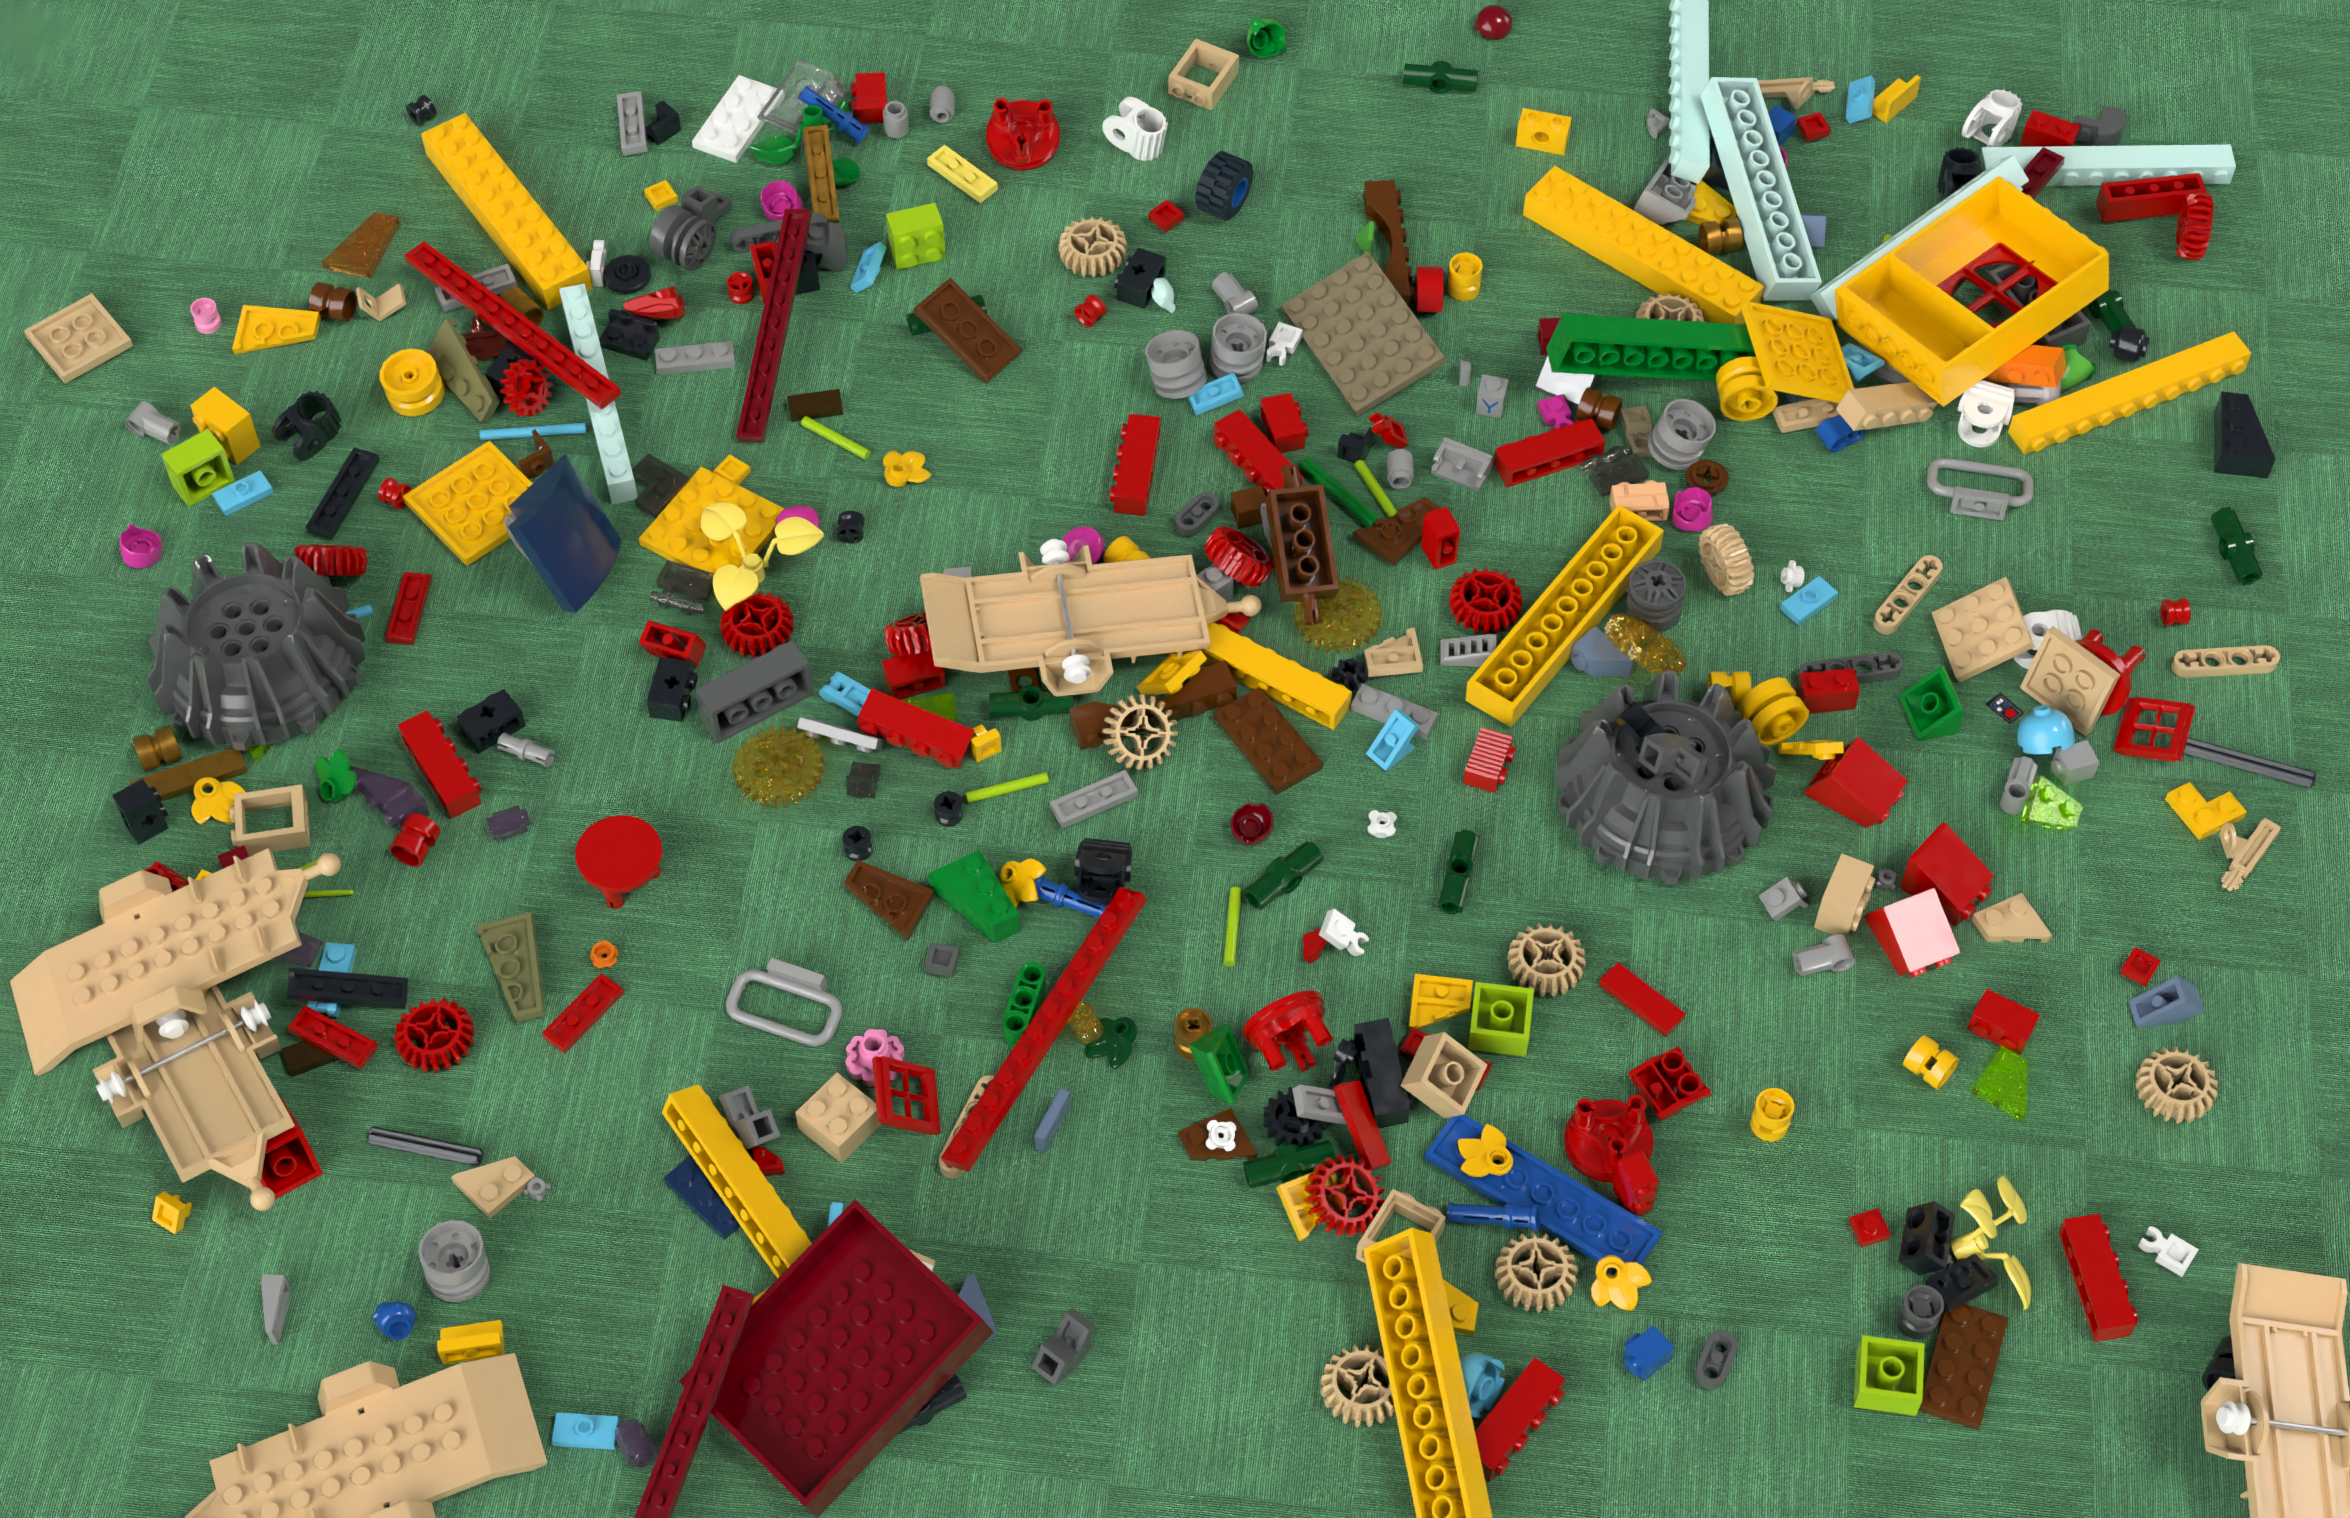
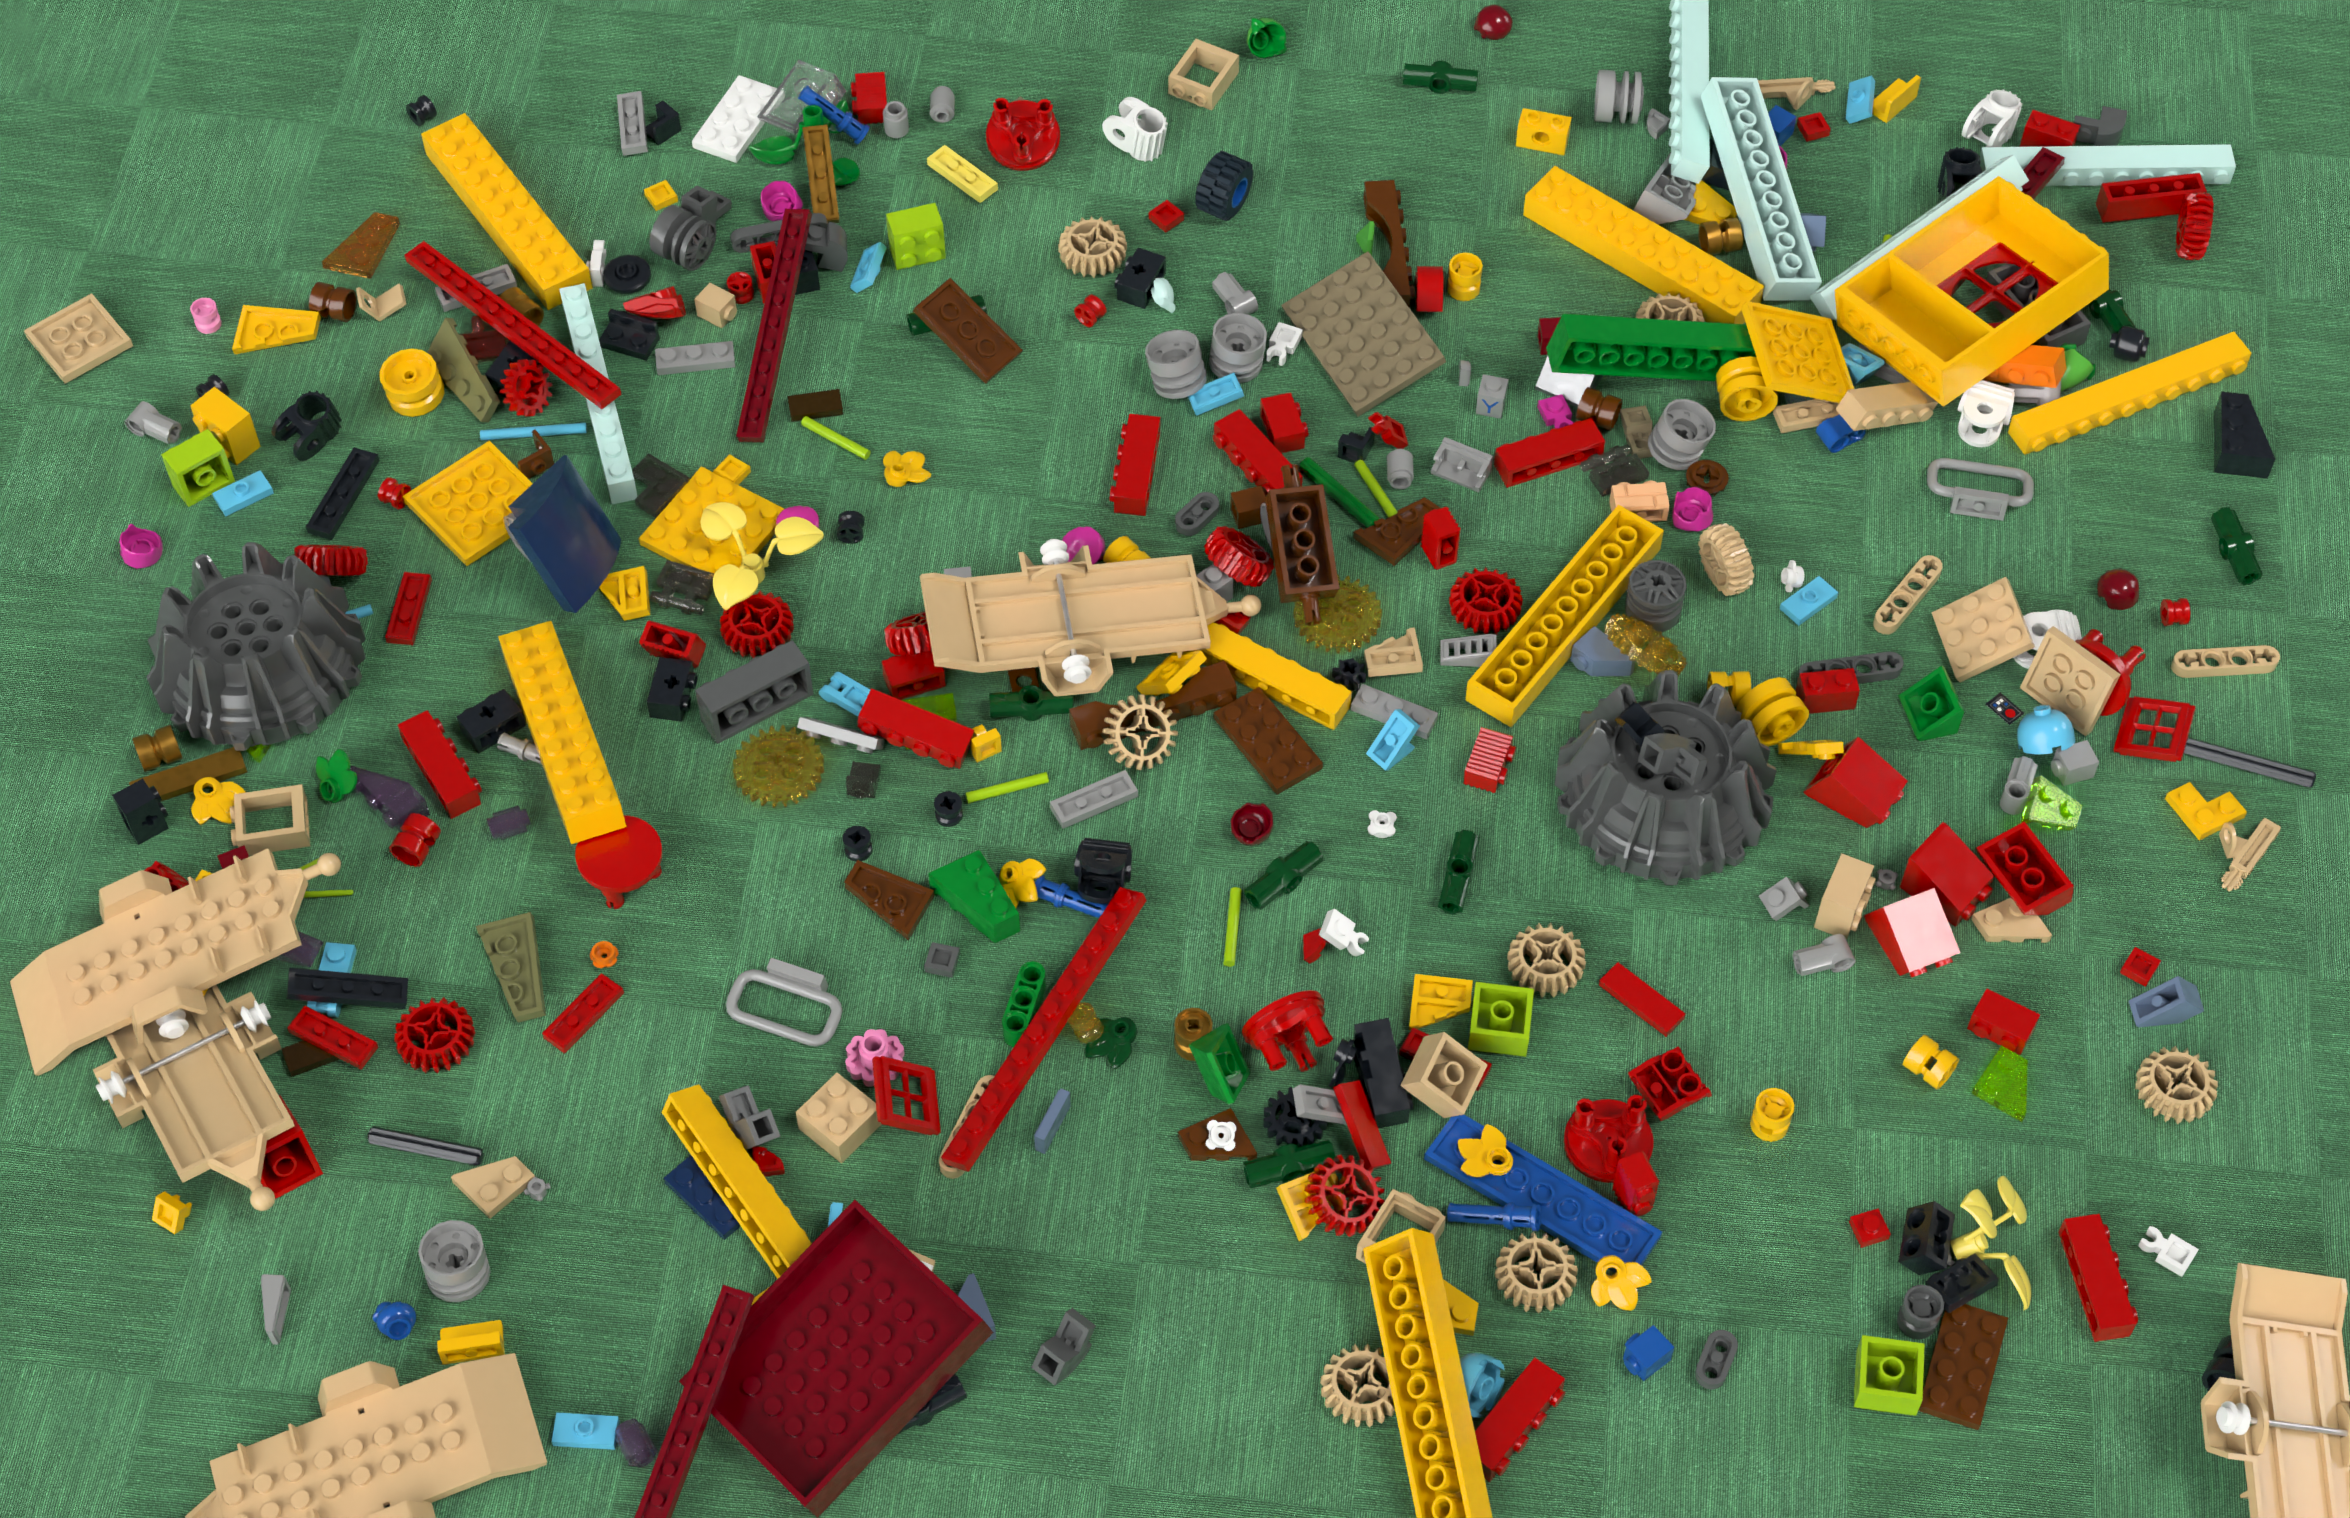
(212, 381): none -> black wheel
(562, 732): none -> yellow brick
(628, 592): none -> yellow wing
(716, 305): none -> tan brick
(1618, 96): none -> light grey wheel
(2027, 871): none -> red slope
(2118, 588): none -> dark red hair

